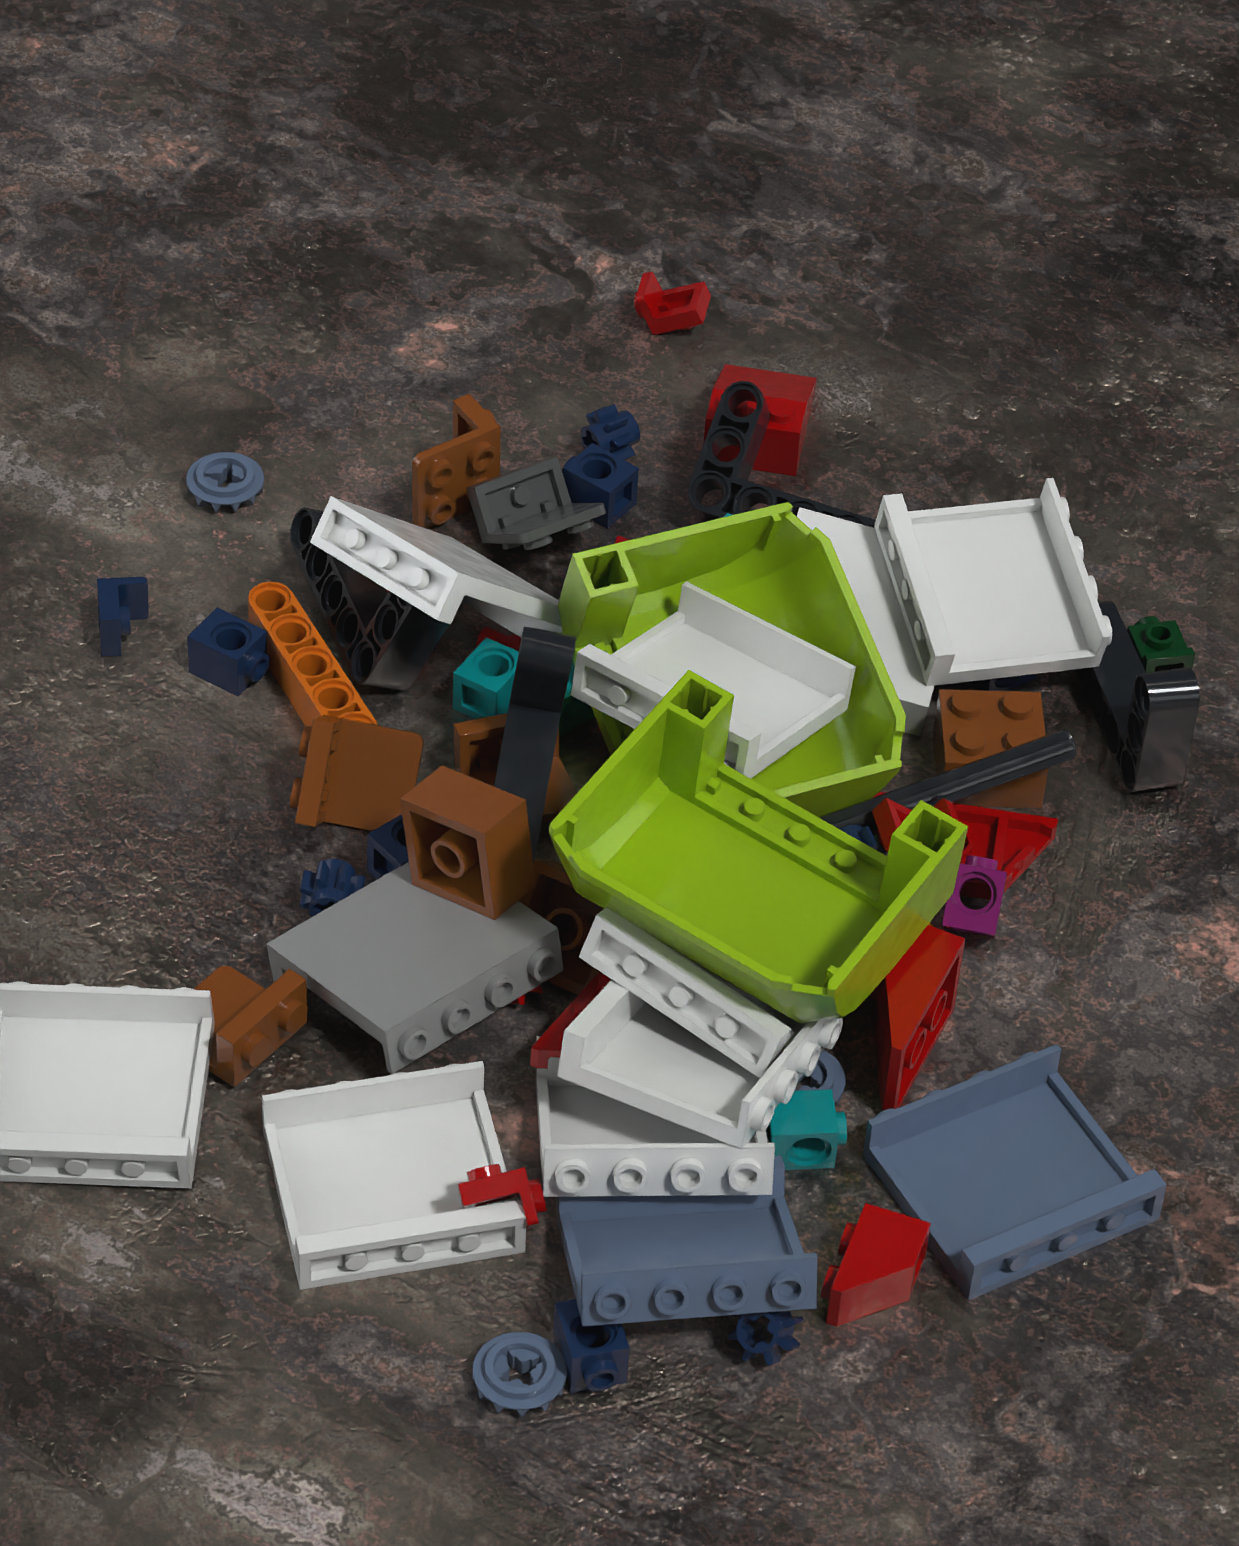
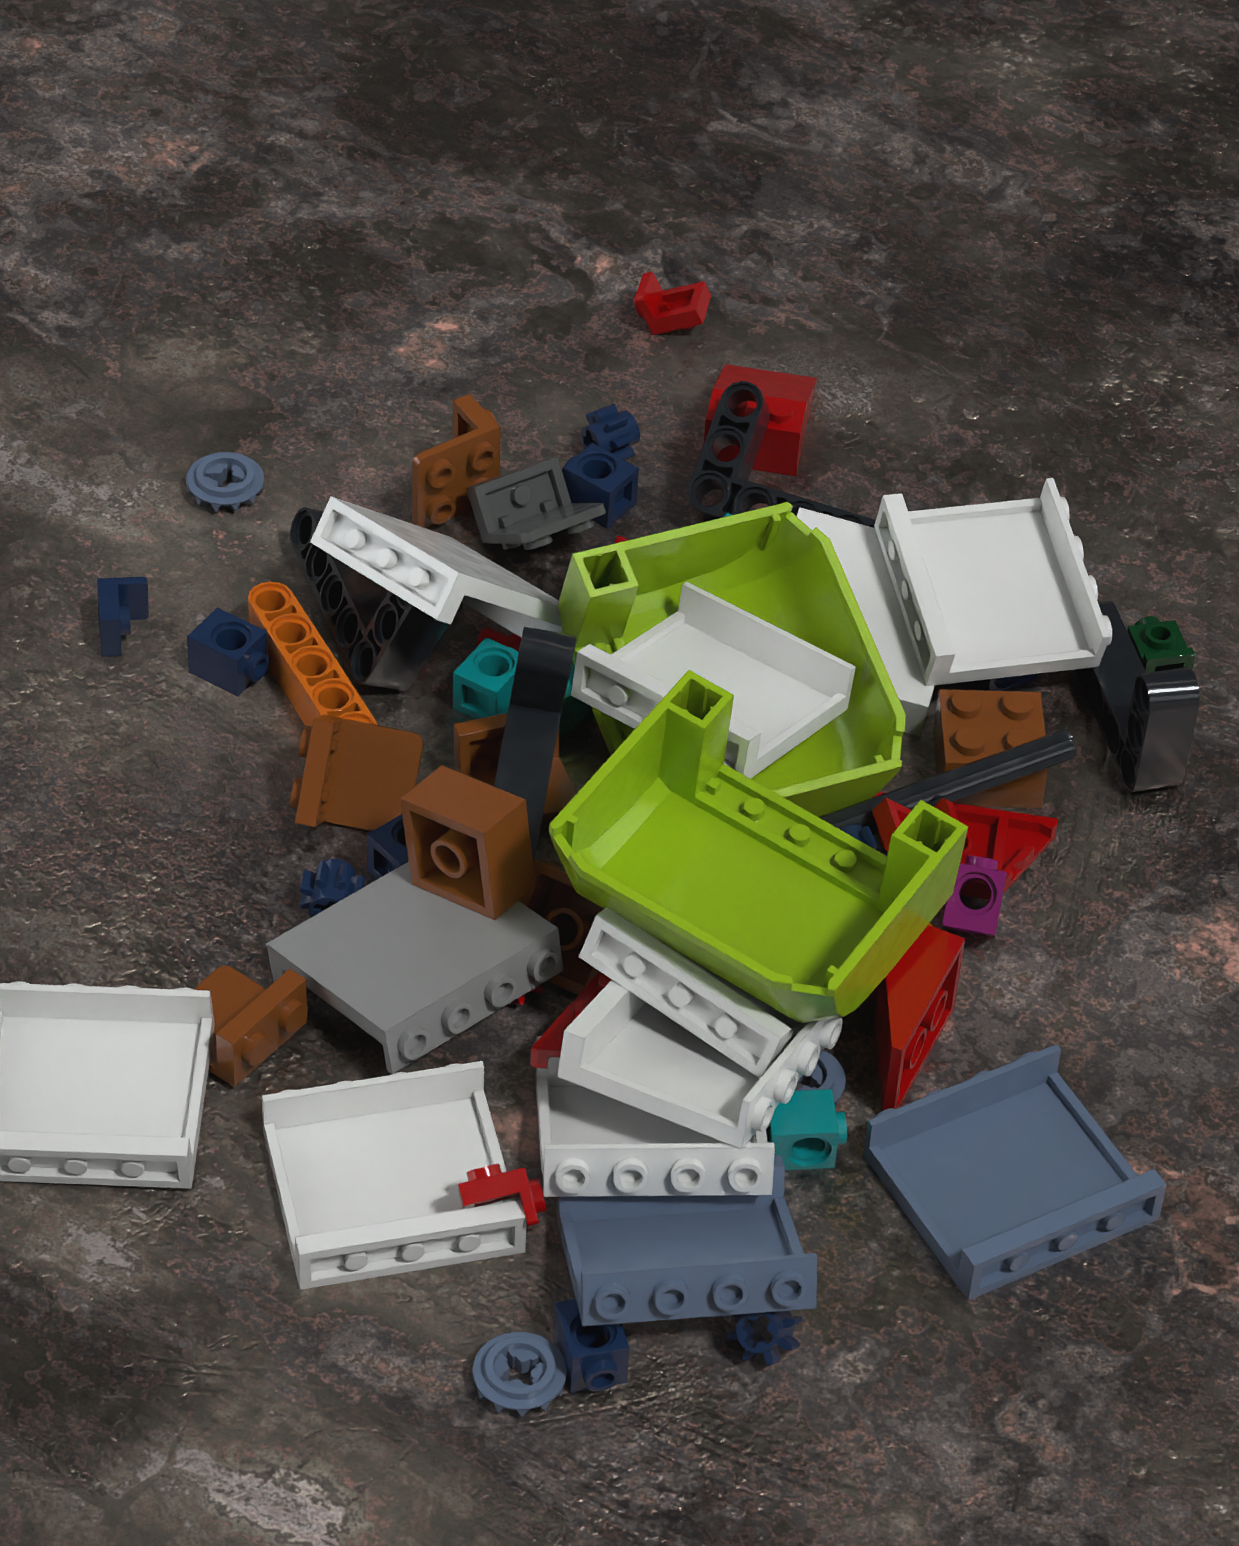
(878, 1264): red slope -> none

